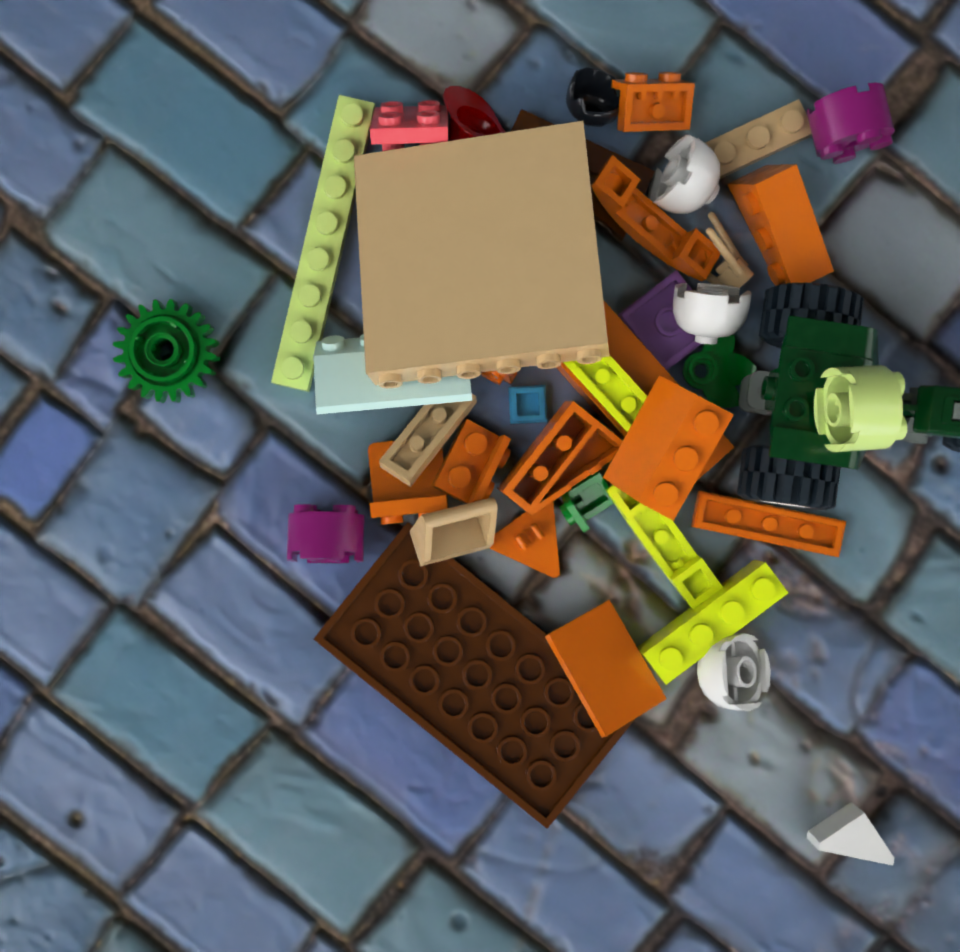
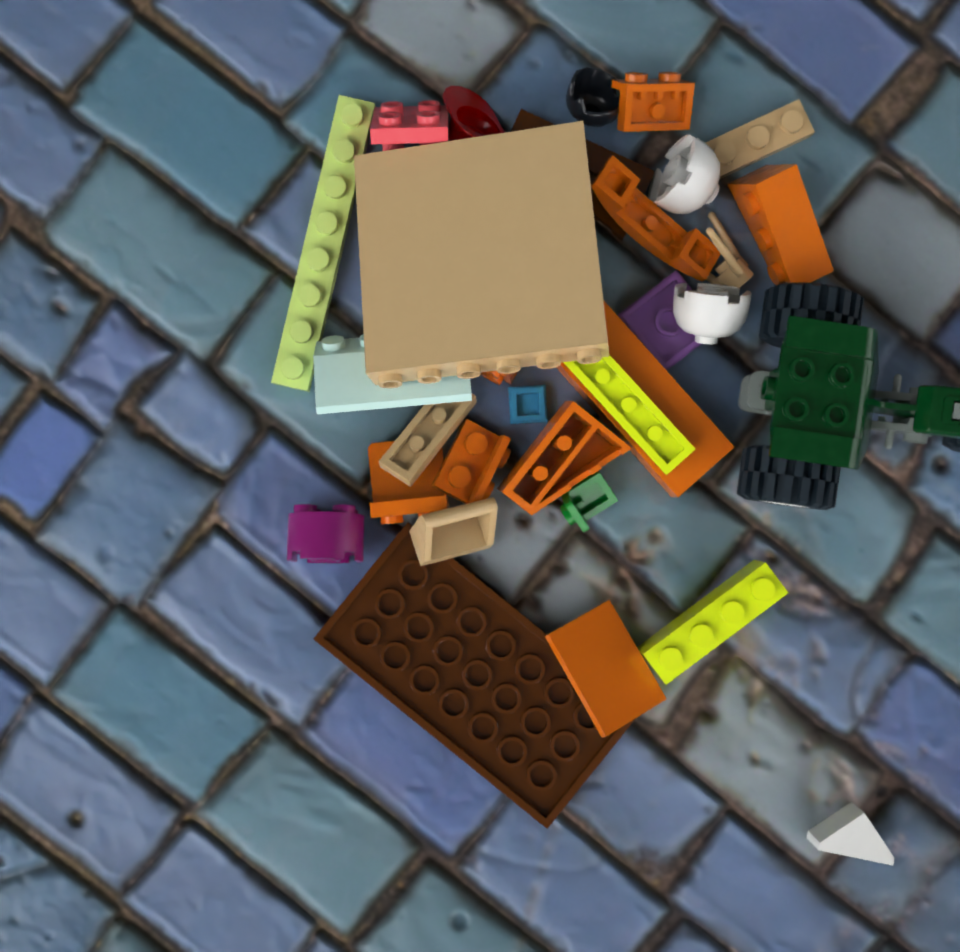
(150, 334): green gear -> none
(531, 541): orange piece -> none
(667, 447): orange slope -> none
(668, 549): neon yellow slope -> none
(723, 372): green plate -> none
(735, 673): white cylinder -> none
(768, 523): orange tile -> none
(851, 122): magenta brick -> none
(860, 408): yellowish green brick -> none

